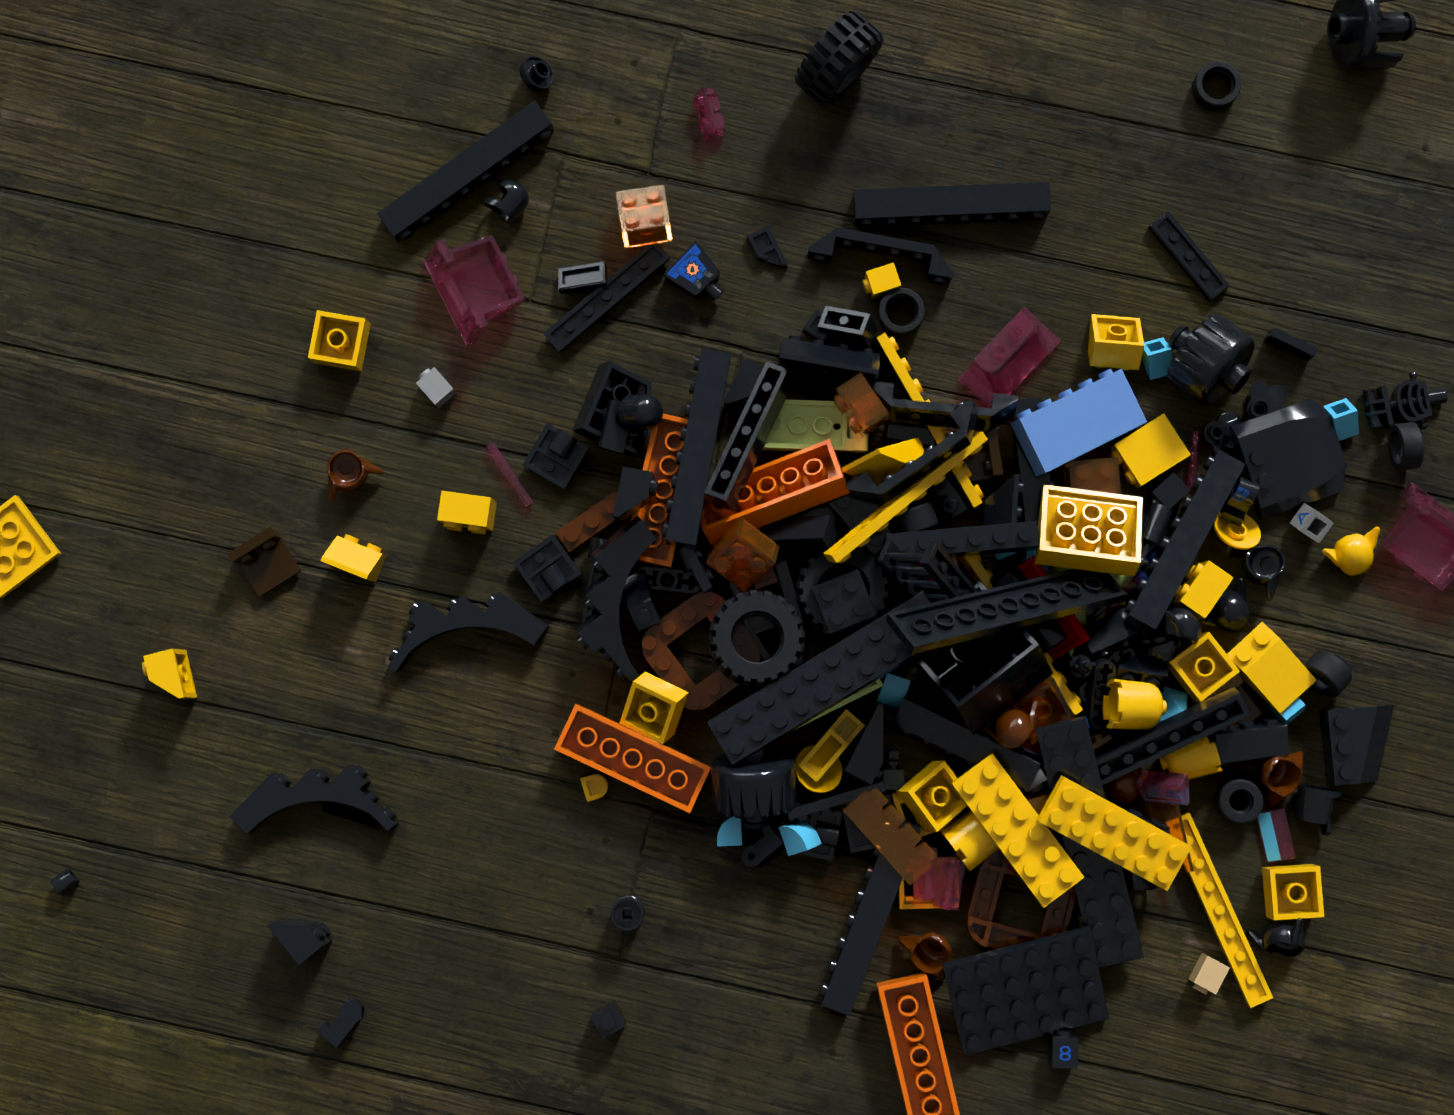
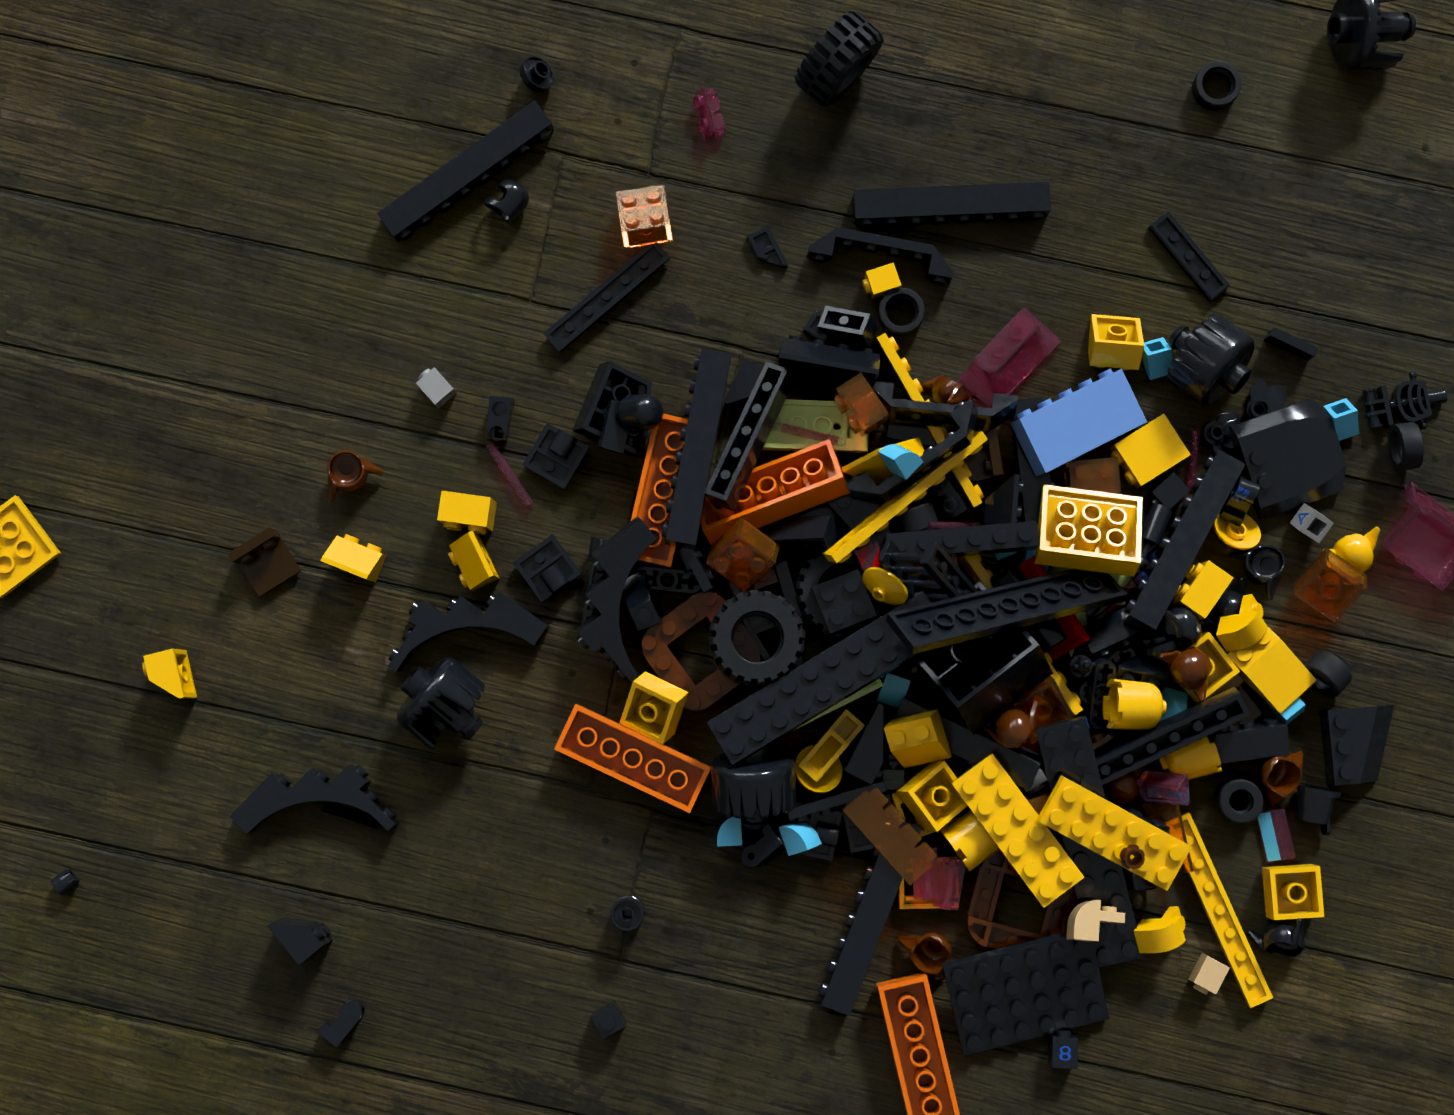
(339, 340): yellow brick -> none
(440, 700): none -> black piece
(473, 284): clear pink windscreen -> none
(473, 561): none -> yellow slope
(499, 418): none -> black leg
(582, 277): black tile -> none
(588, 523): reddish brown plate -> none
(594, 786): yellow tile -> none
(634, 492): black slope -> none
(695, 274): torso -> none
(811, 432): none -> piece
(868, 556): none -> clear pink tile
(885, 586): none -> yellow dish
(900, 460): none -> medium azure brick
(918, 739): none -> yellow slope
(944, 525): none -> clear pink bar
(946, 390): none -> reddish brown piece
(1086, 918): none -> tan brick
(1137, 861): none -> reddish brown plate
(1161, 933): none -> yellow brick
(1189, 669): none -> reddish brown piece
(1242, 629): none -> yellow brick
(1330, 585): none -> clear orange brick

